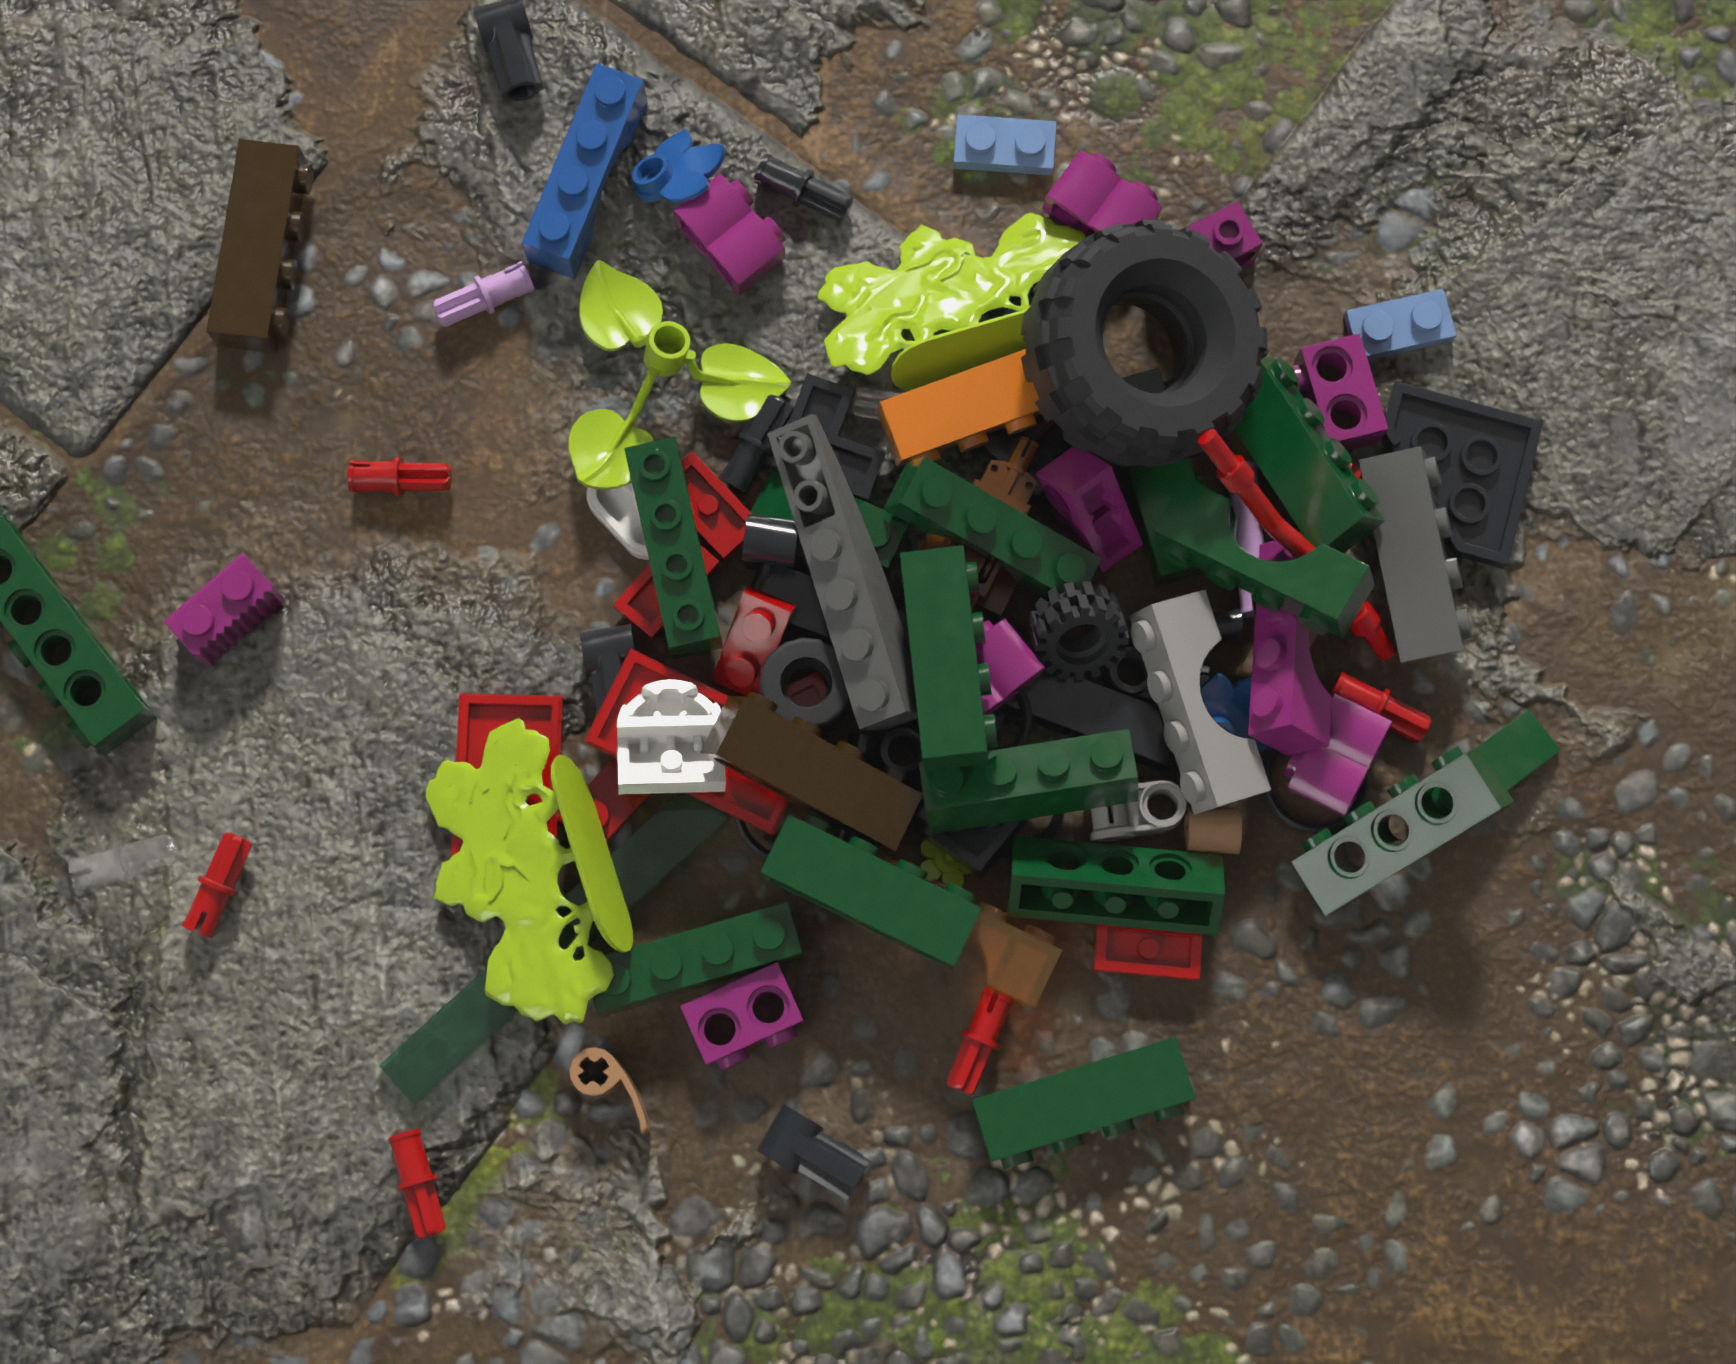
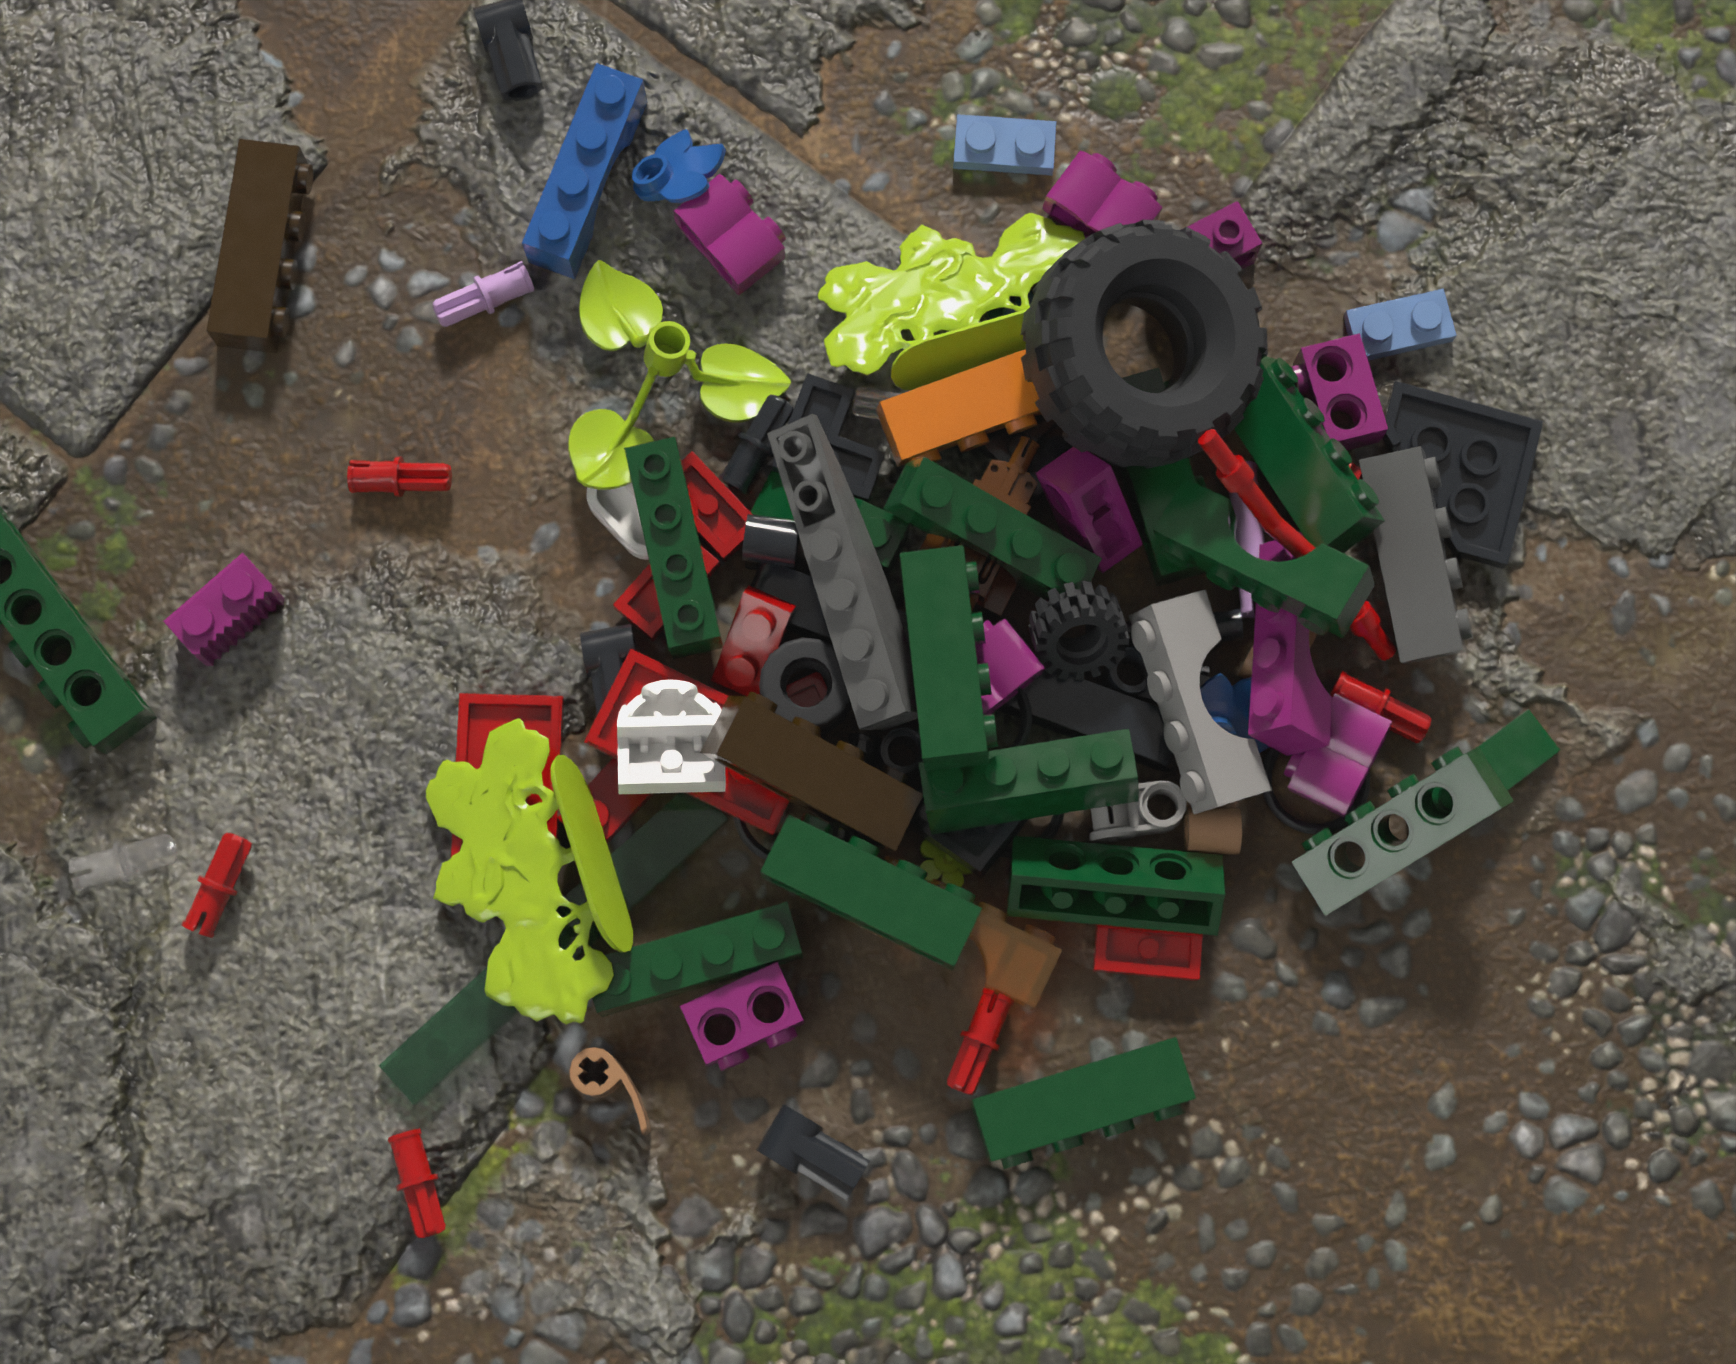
(803, 188): black axle -> none

